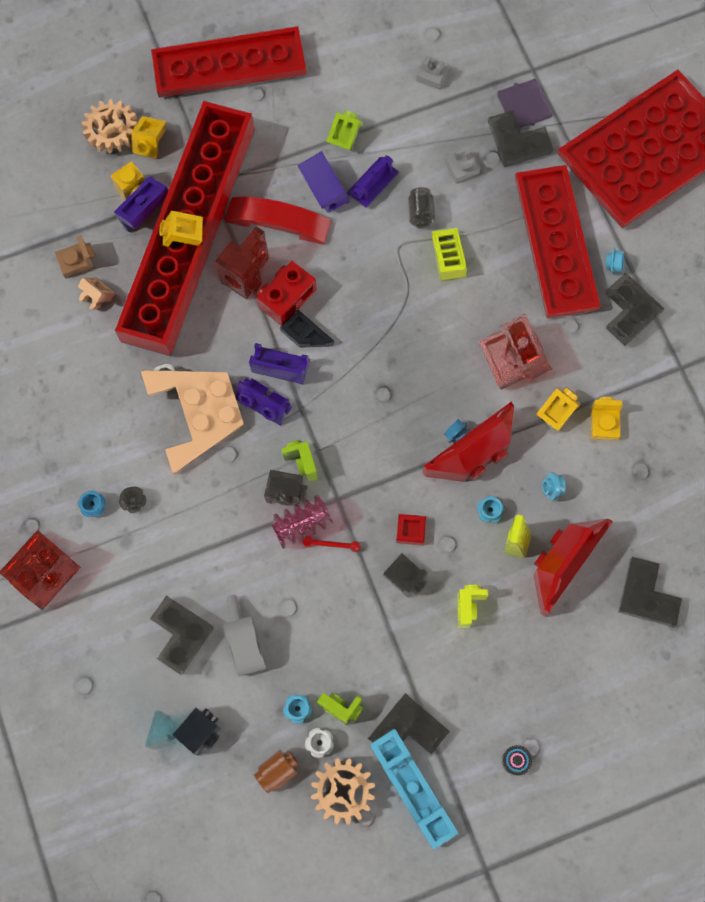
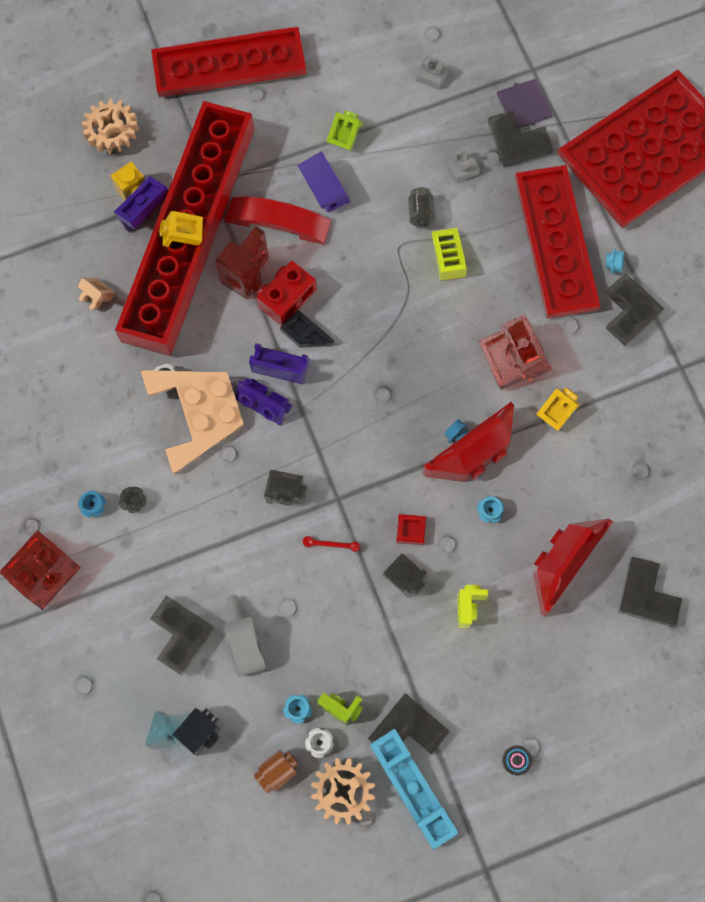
(76, 258): medium nougat bracket -> none
(147, 136): yellow bracket -> none
(300, 521): clear pink piece -> none
(305, 463): lime bracket -> none
(373, 181): dark purple hinge -> none
(518, 538): neon yellow slope -> none
(553, 486): medium azure plate -> none
(606, 418): yellow bracket -> none

